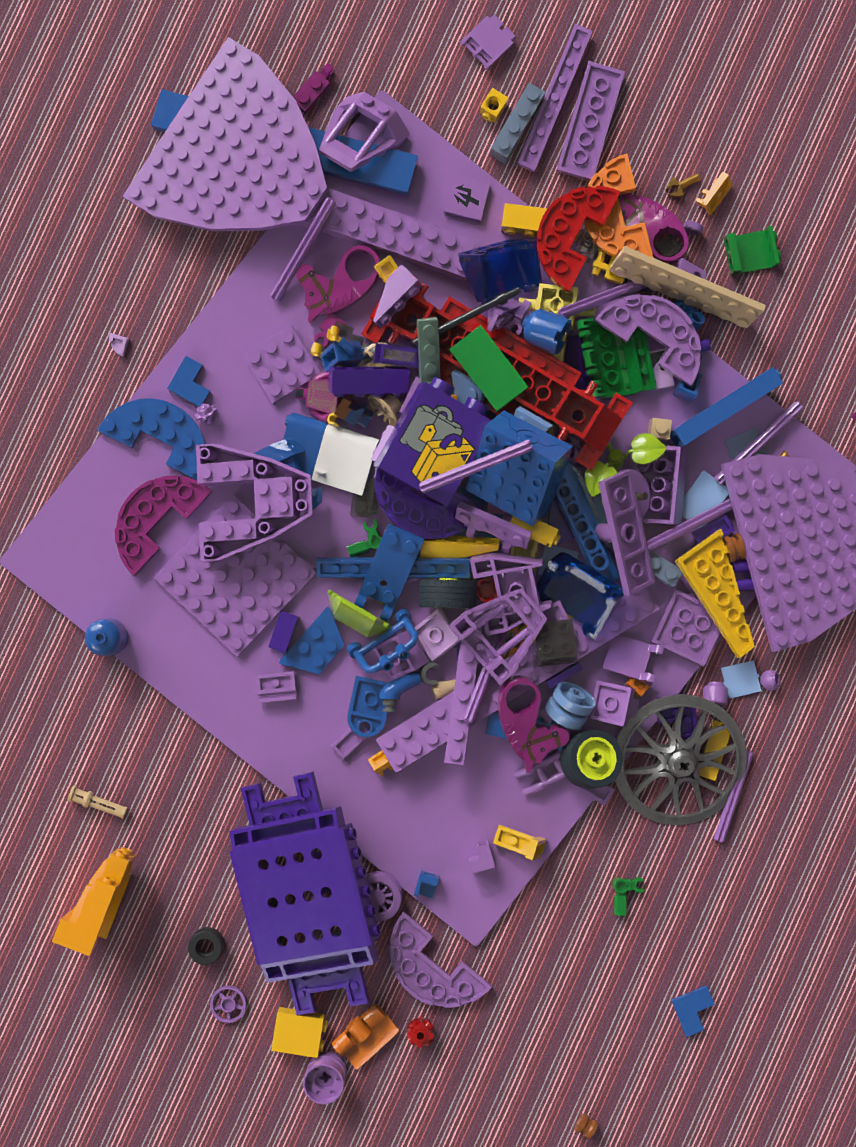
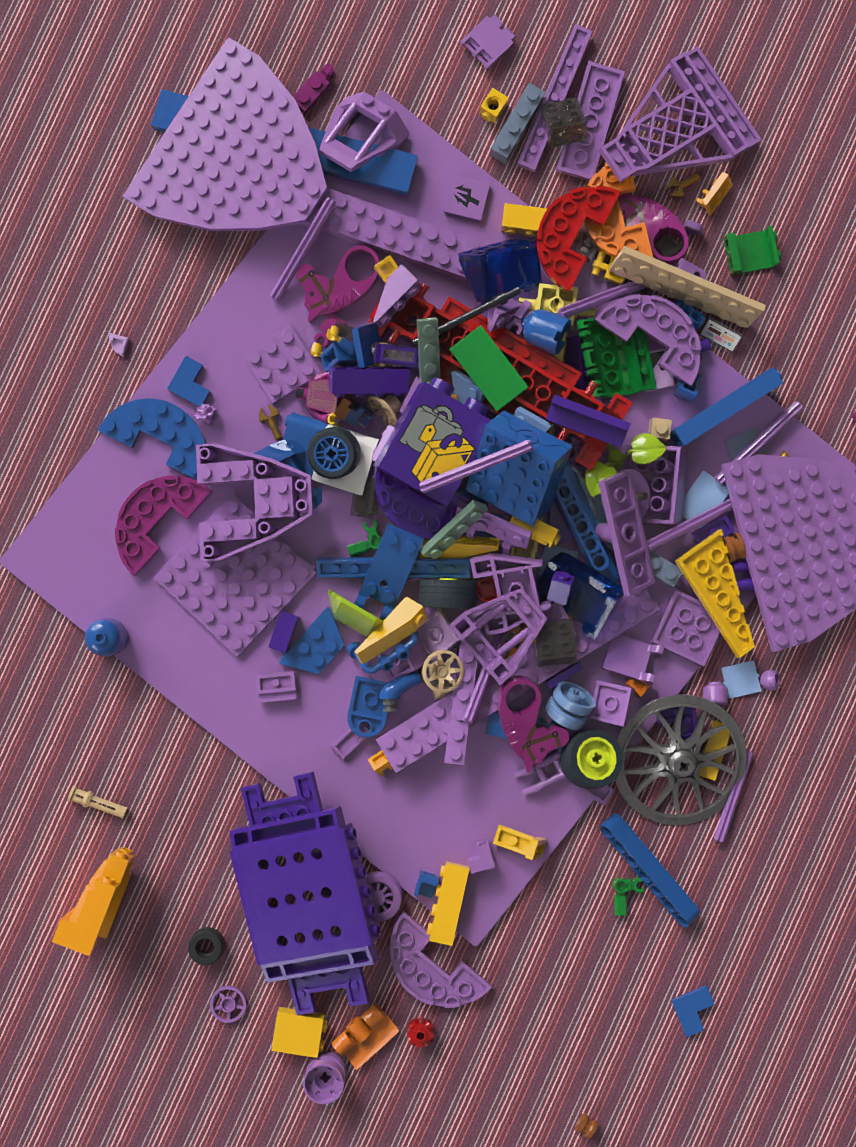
(271, 421): none -> pearl gold bar
(336, 440): none -> wheel
(363, 338): none -> blue tile
(398, 625): none -> yellow slope
(441, 671): none -> tan wheel
(449, 903): none -> yellow brick
(454, 529): none -> sand green plate
(561, 587): none -> slope
(564, 122): none -> clear smoke bracket
(587, 421): none -> dark purple panel
(650, 870): none -> blue beam
(709, 101): none -> medium lavender wing
(720, 335): none -> slope

